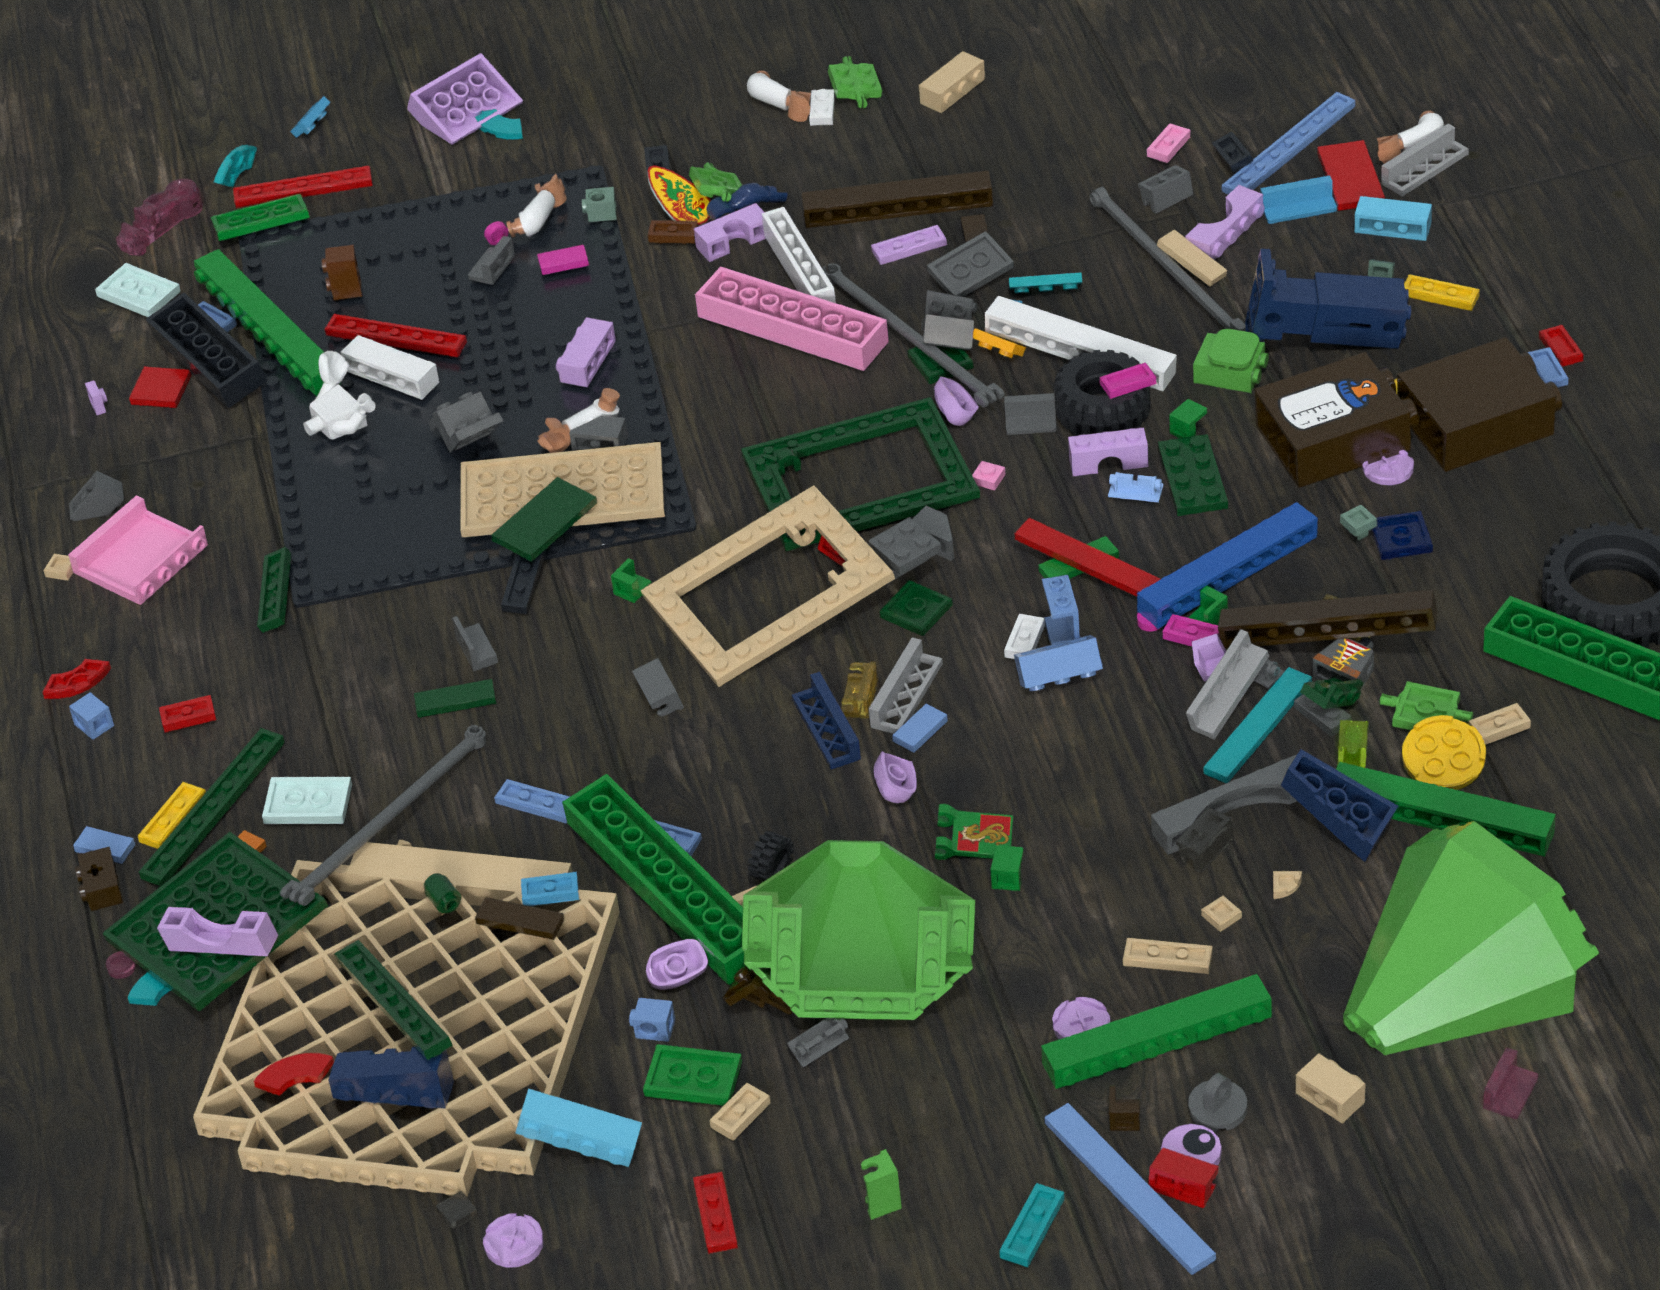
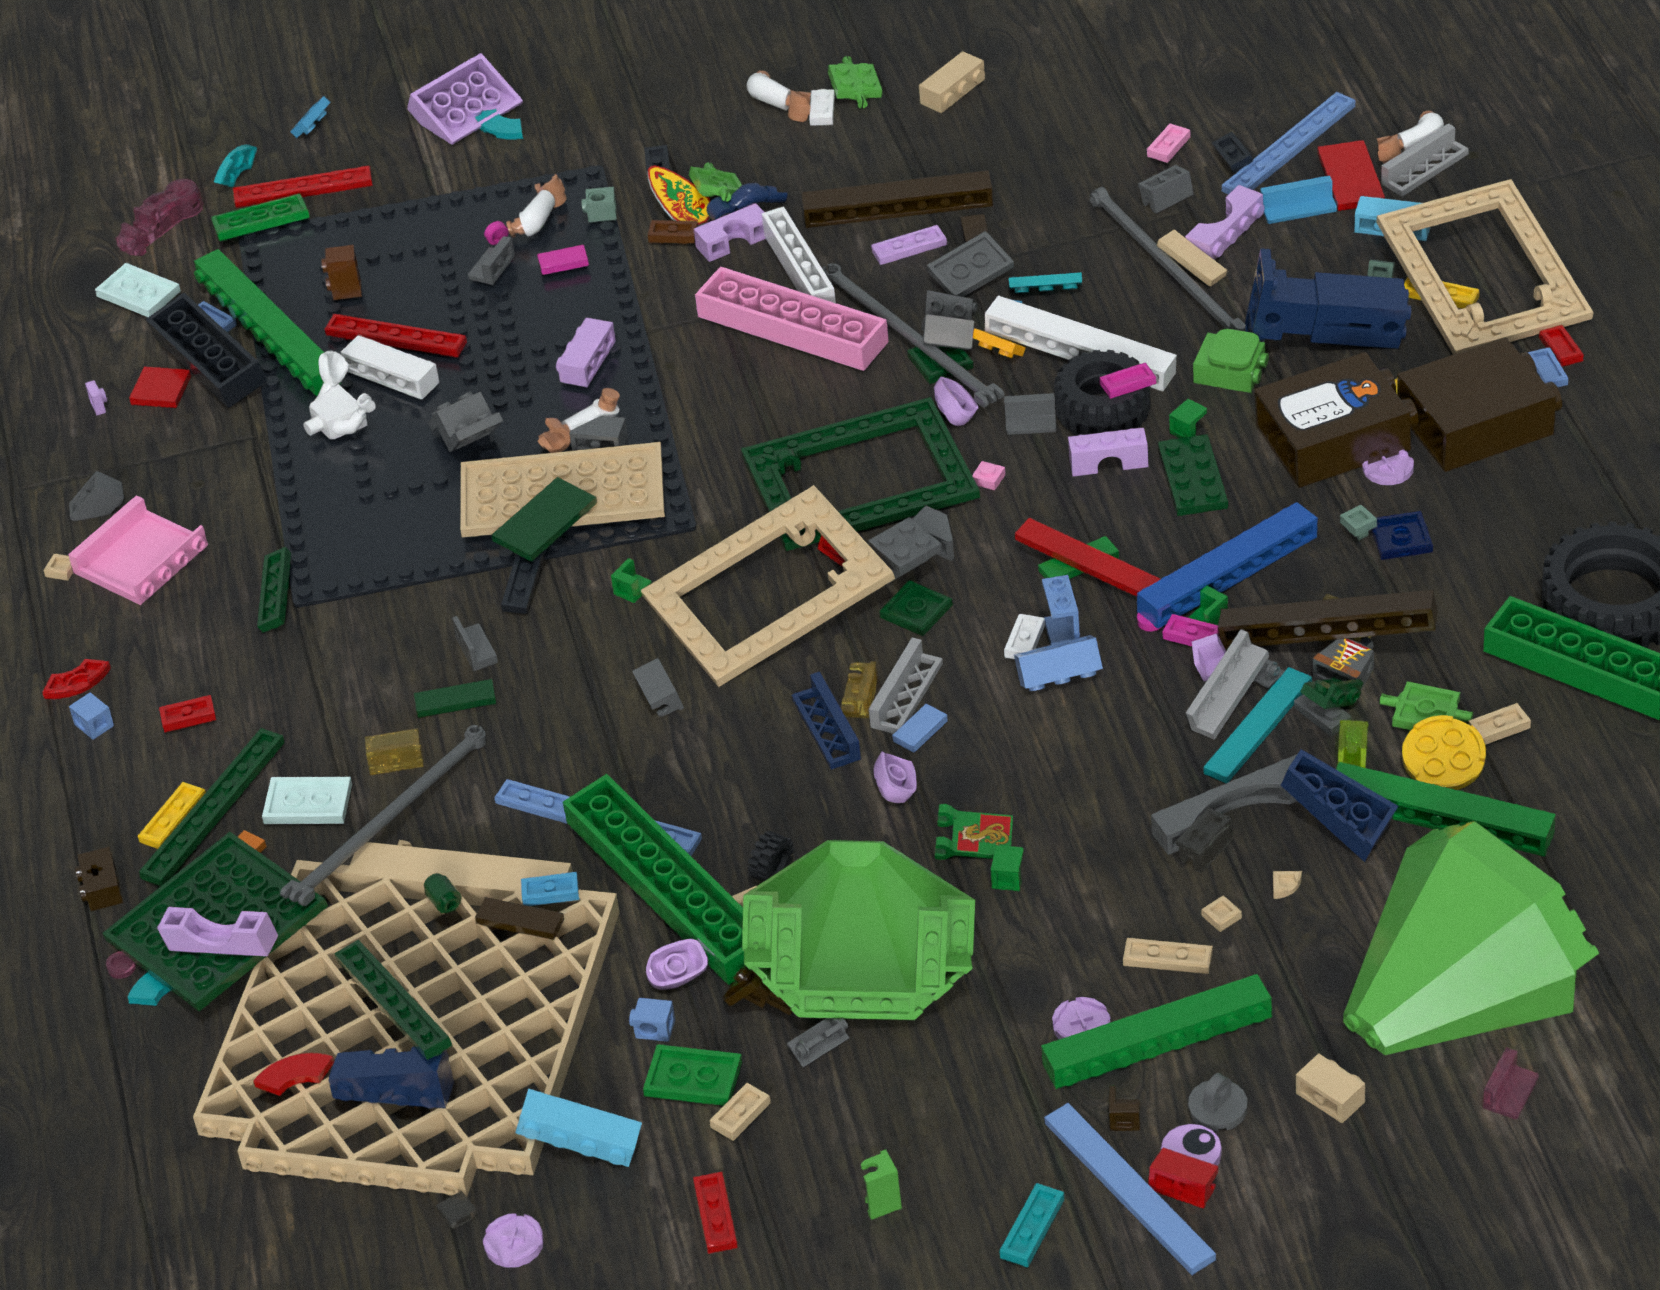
(95, 839): medium blue tile -> none
(394, 751): none -> clear yellow hinge
(1144, 489): light blue hinge -> none
(1559, 295): none -> tan plate

